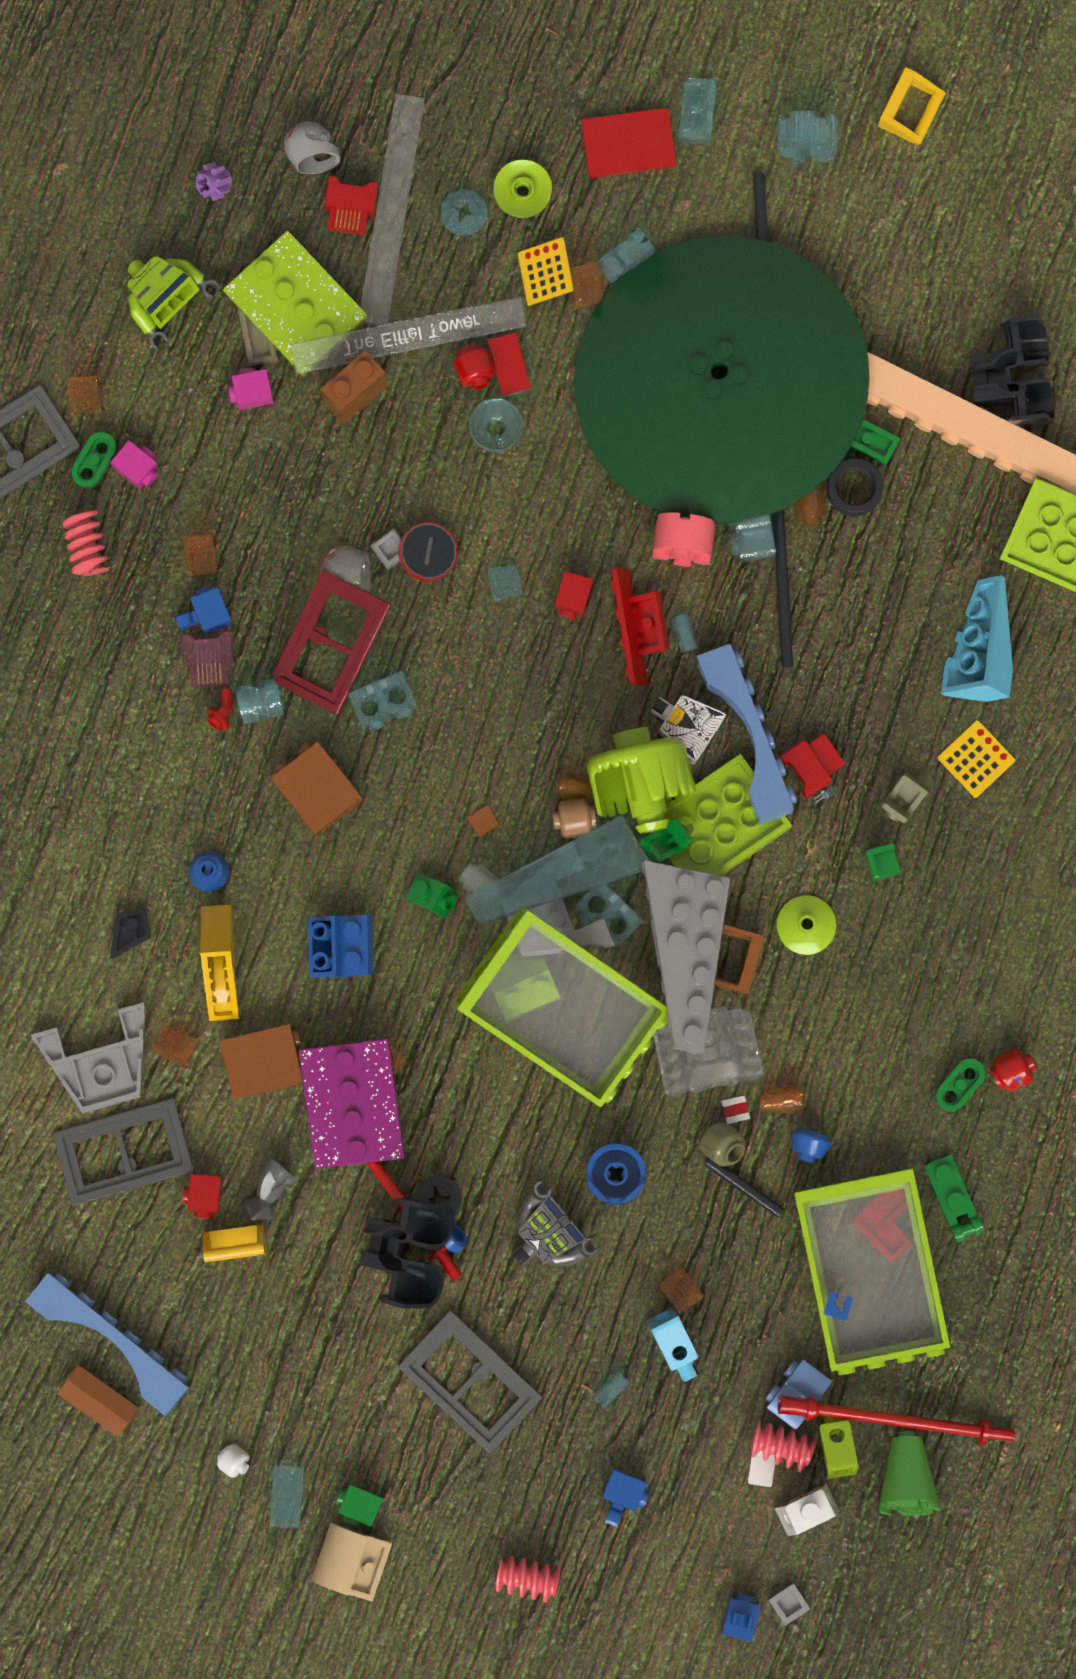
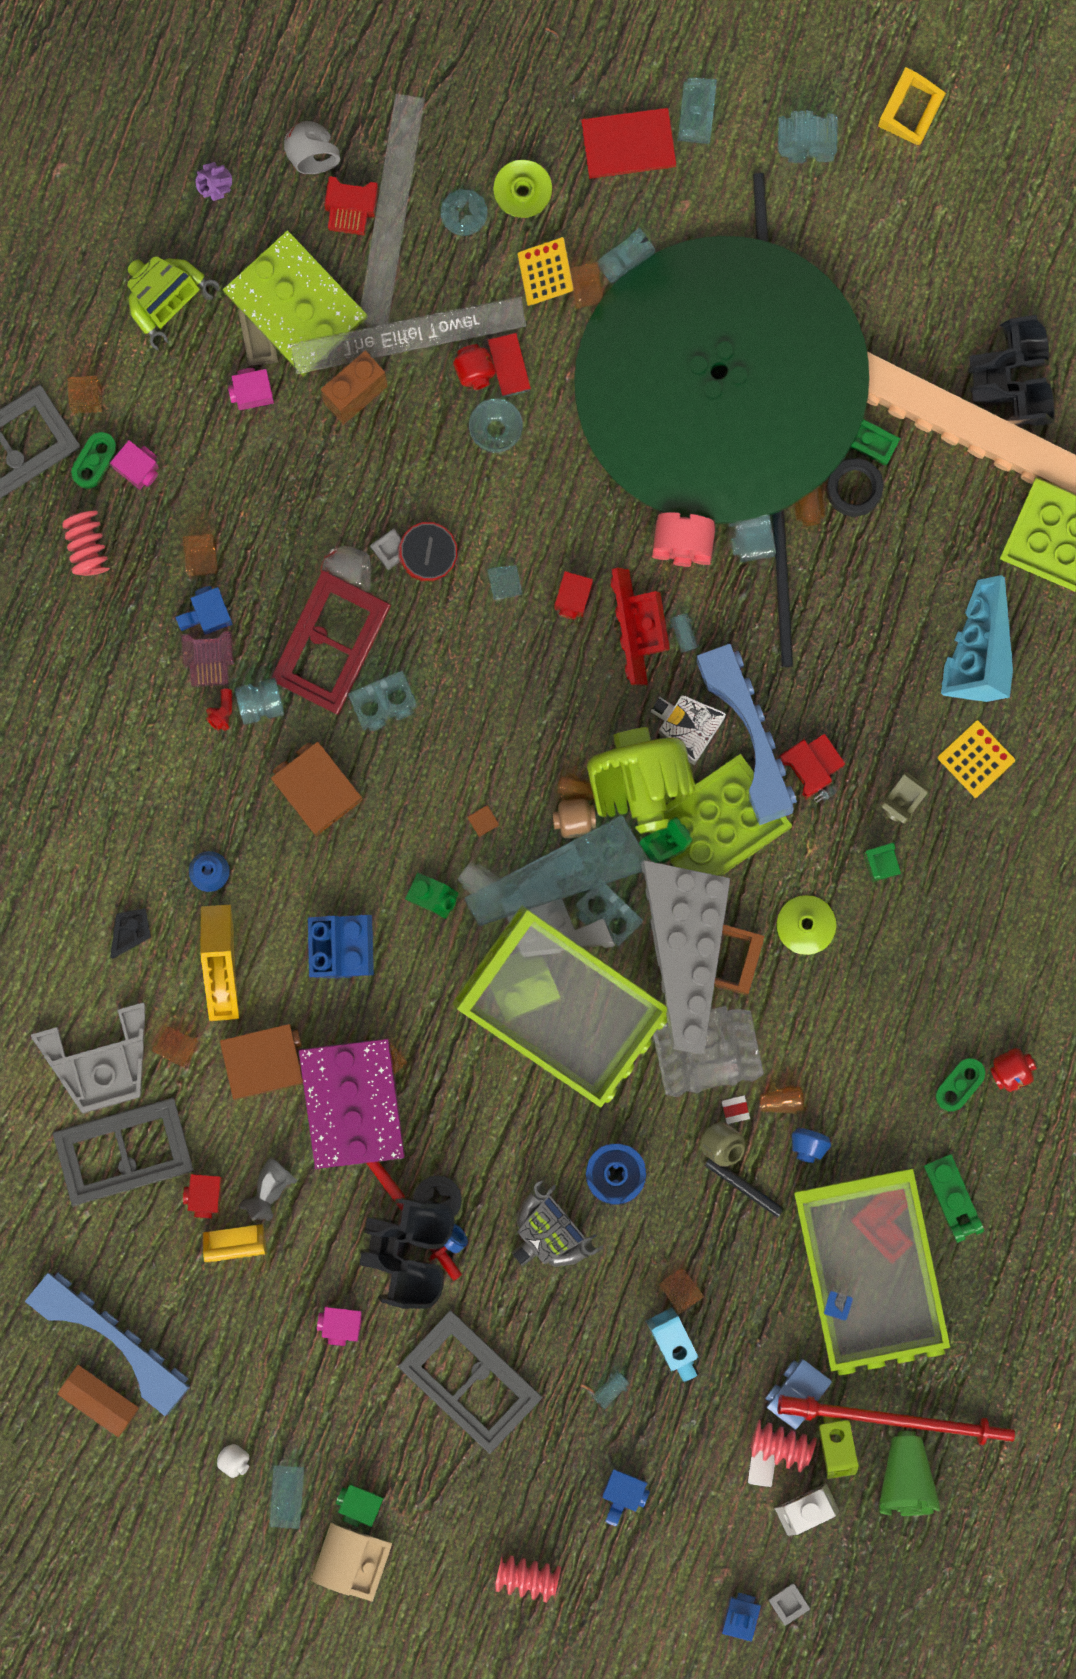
(339, 1325): none -> dark pink brick

